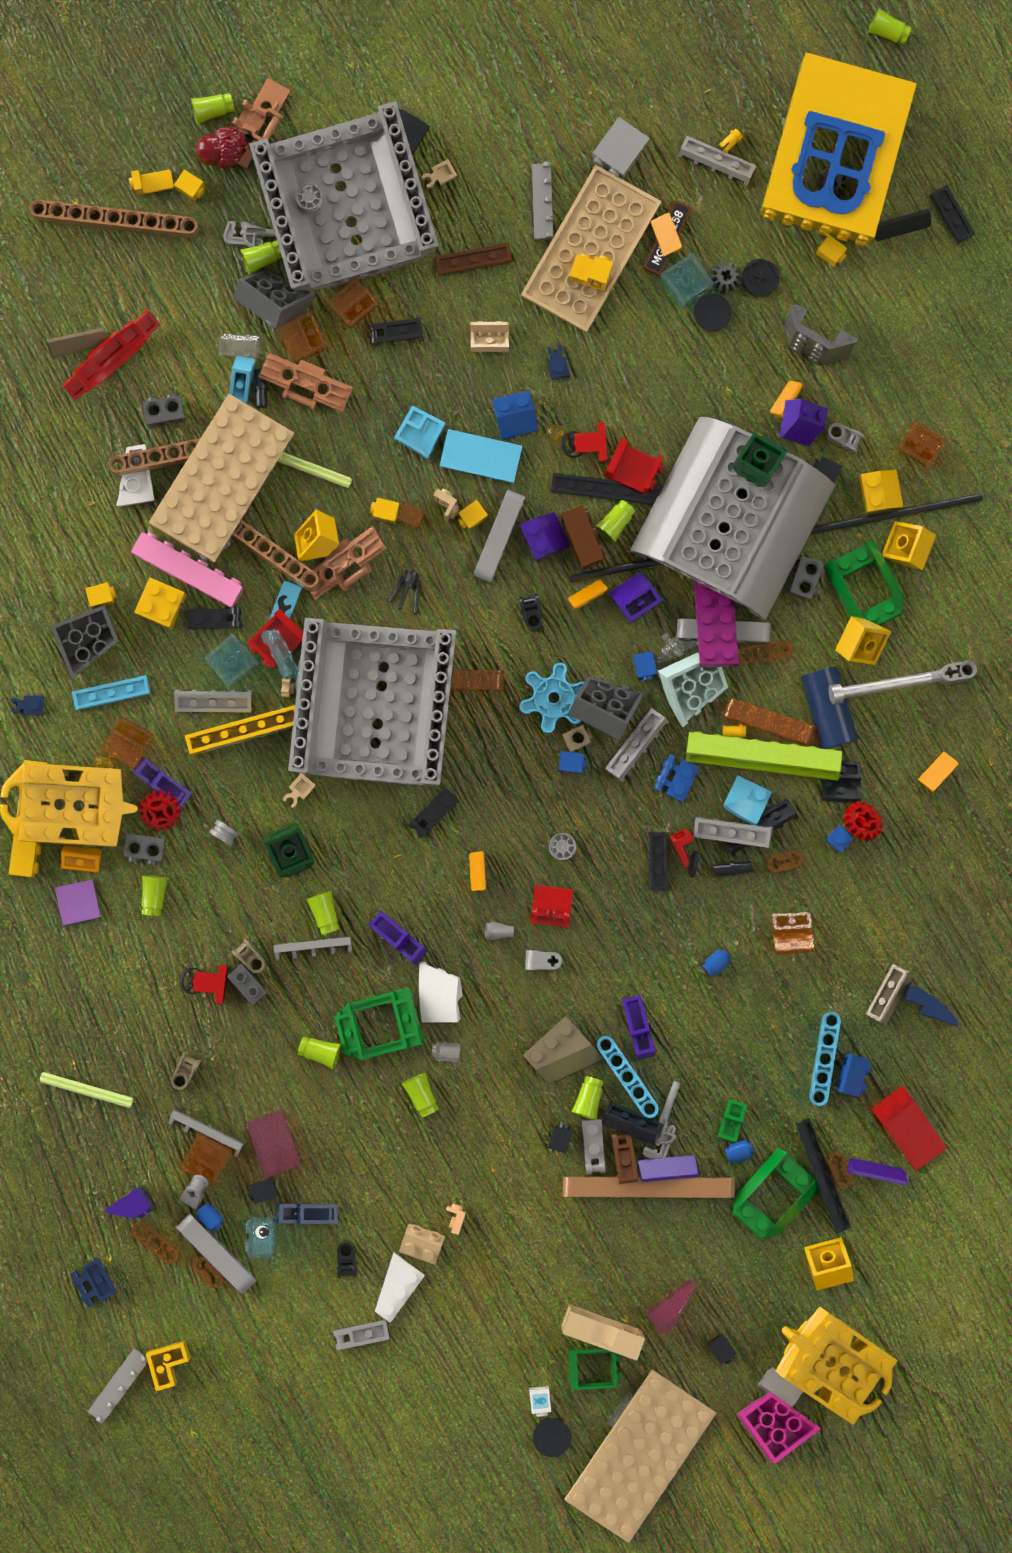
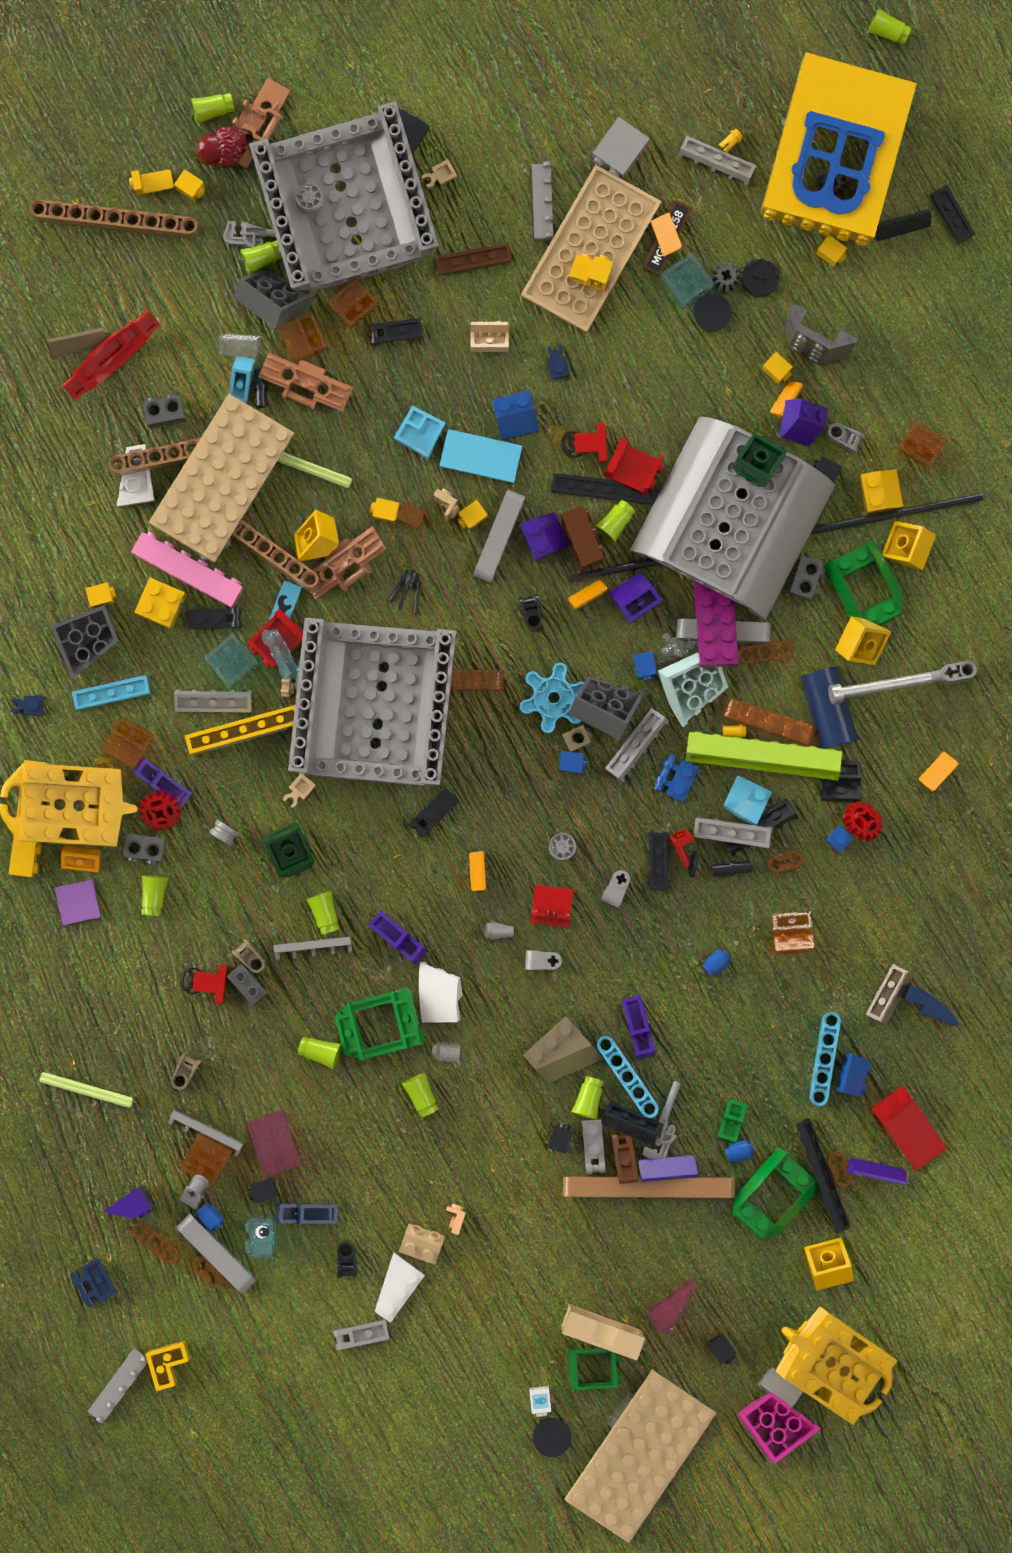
(615, 892): none -> light grey piece
(777, 368): none -> yellow brick

